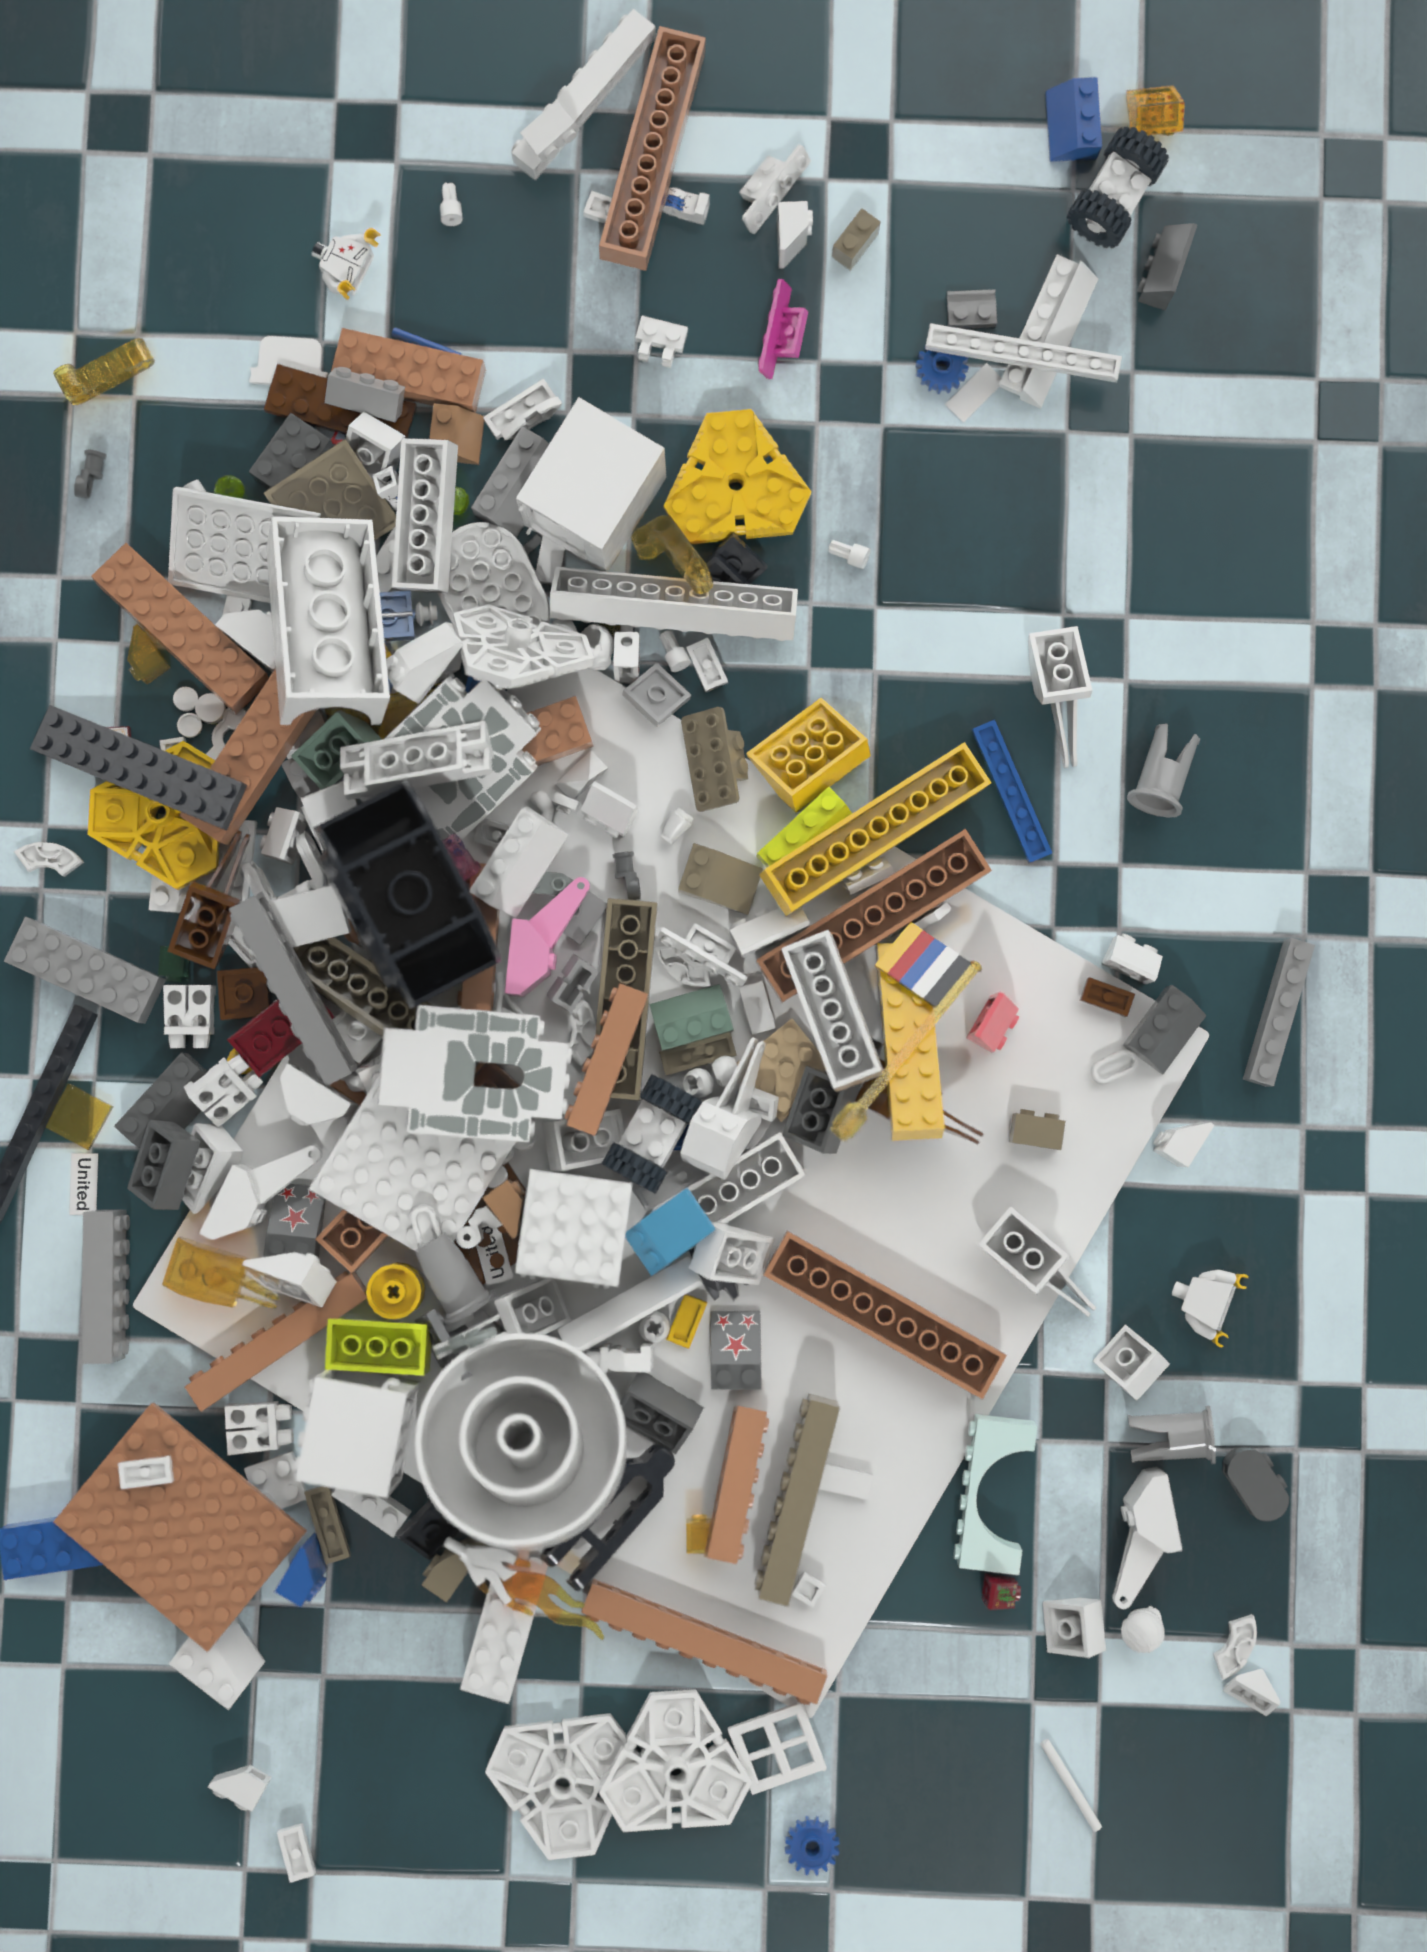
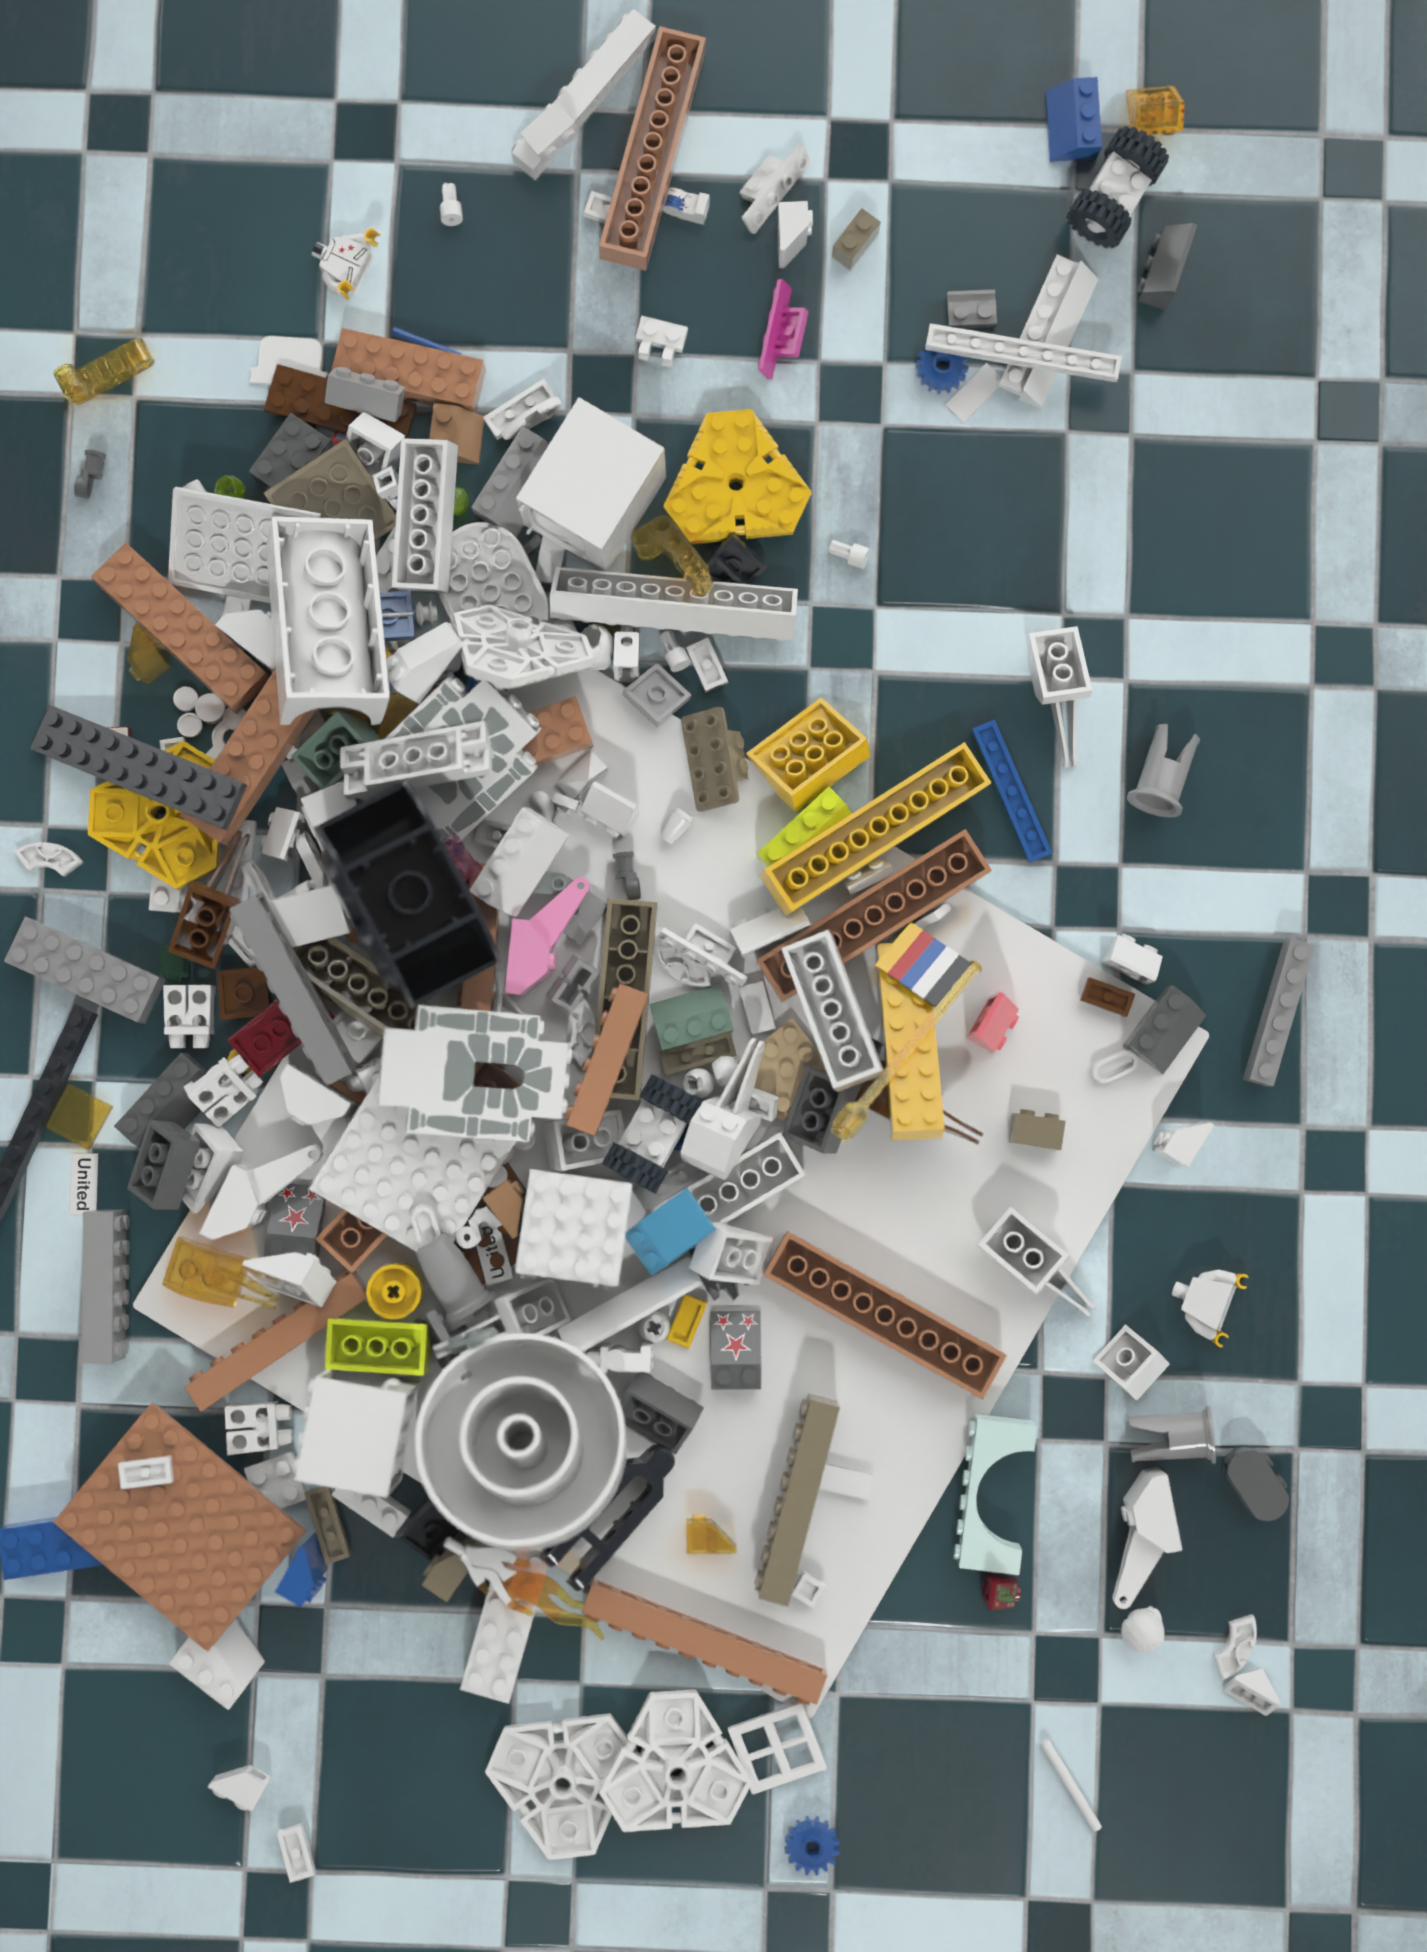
(720, 879): dark tan slope -> none
(735, 1485): nougat brick -> none
(1074, 1627): white slope -> none

